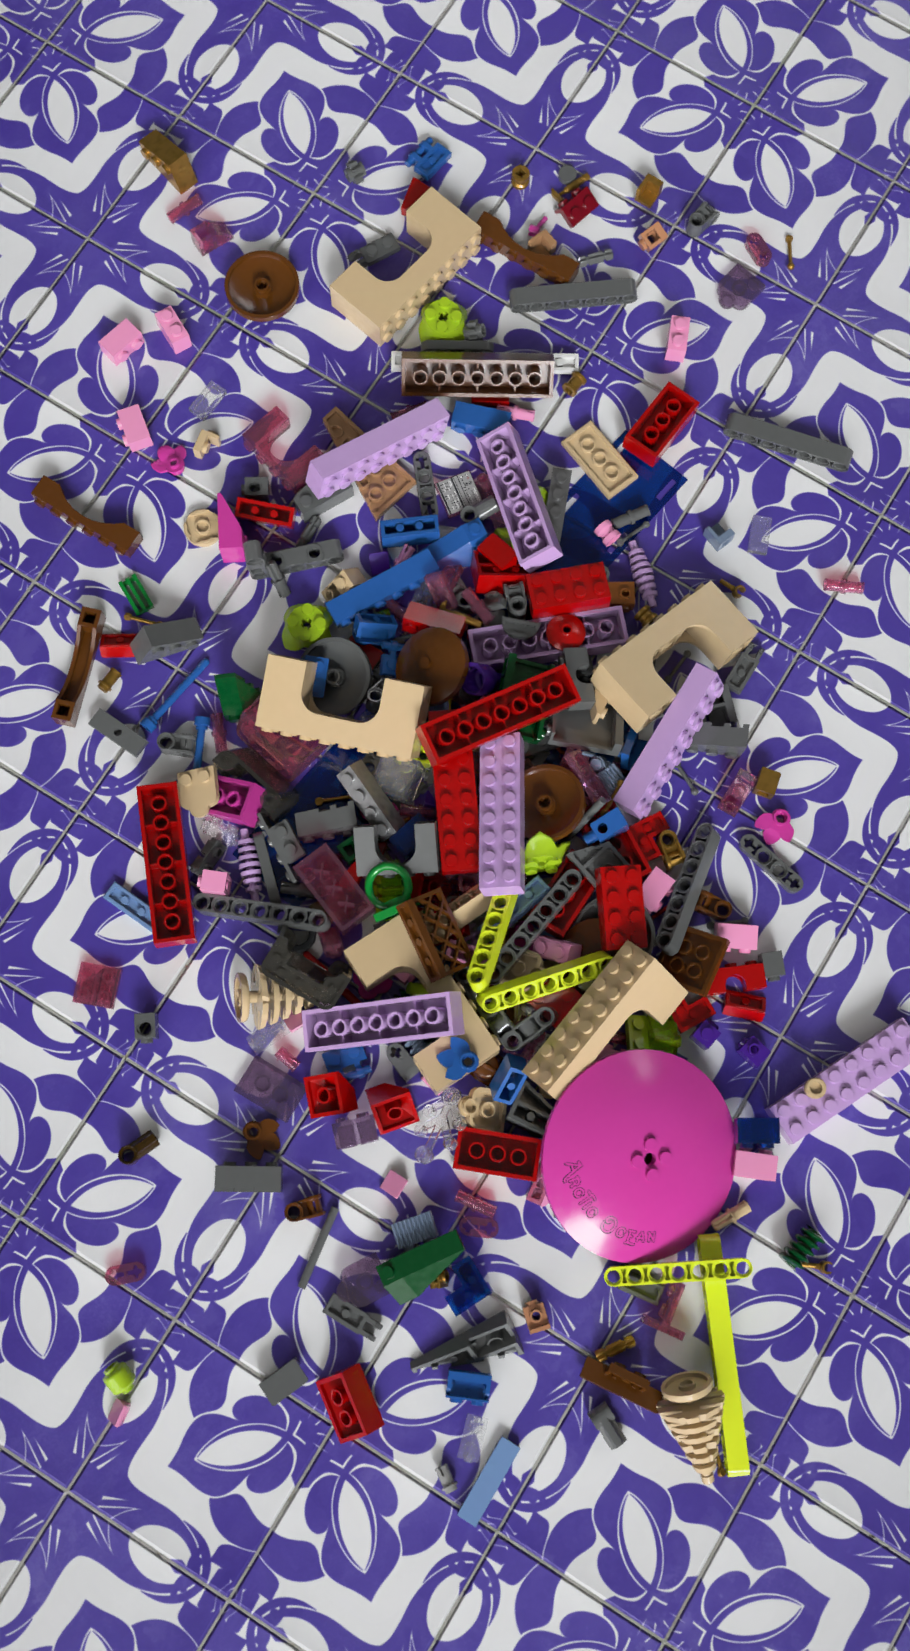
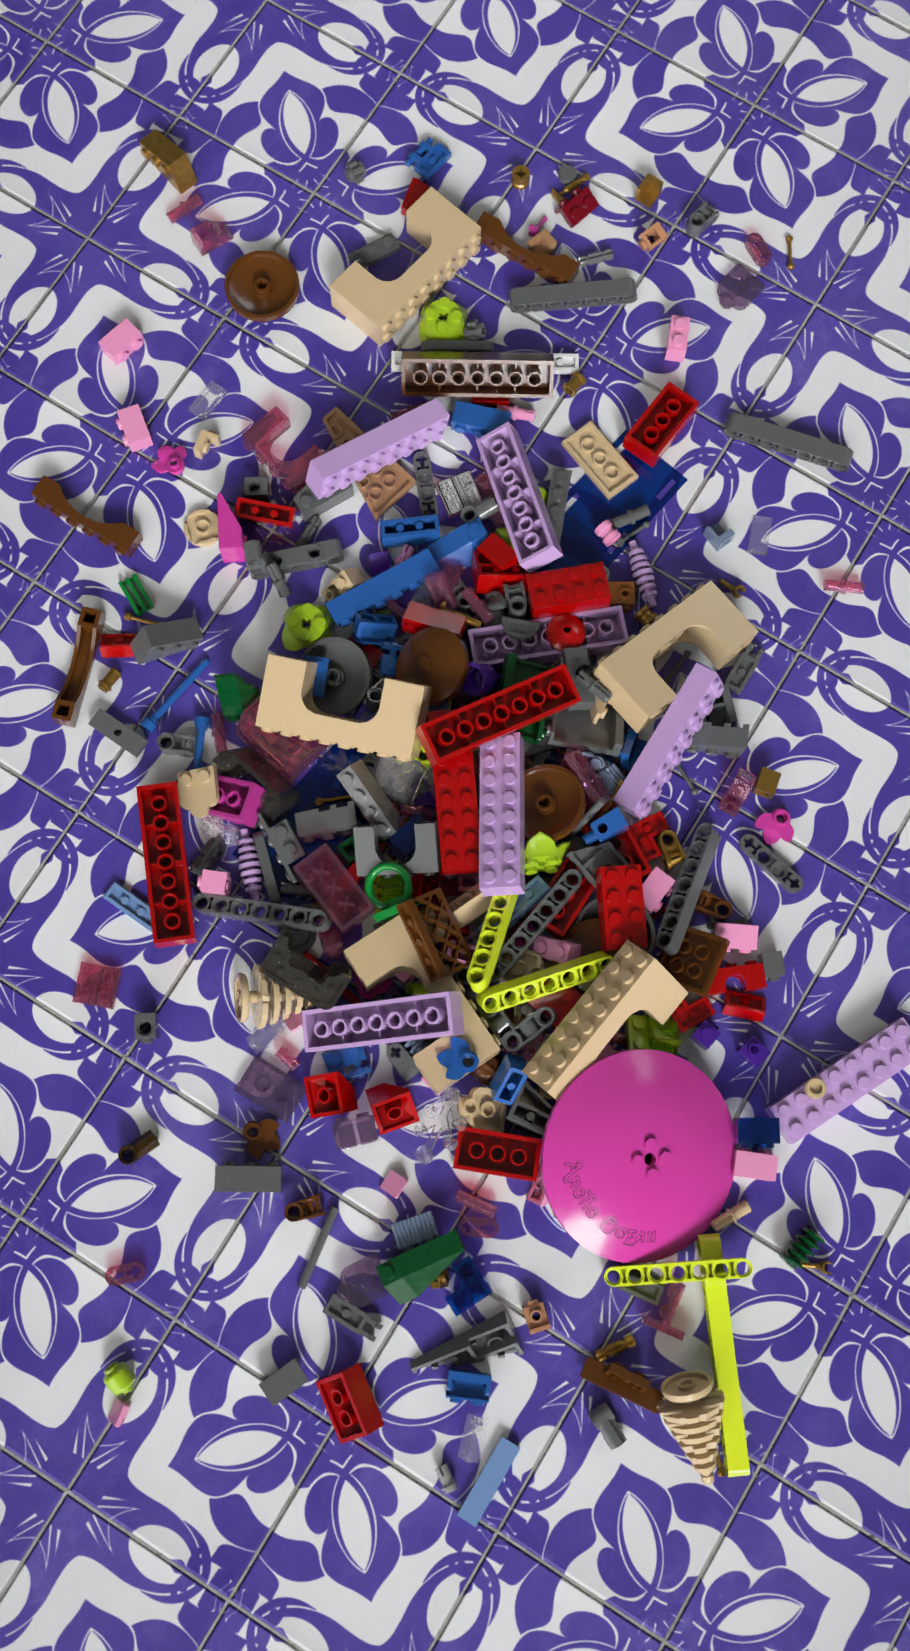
(173, 329): bright pink brick -> none
(594, 686): none -> dark grey axle

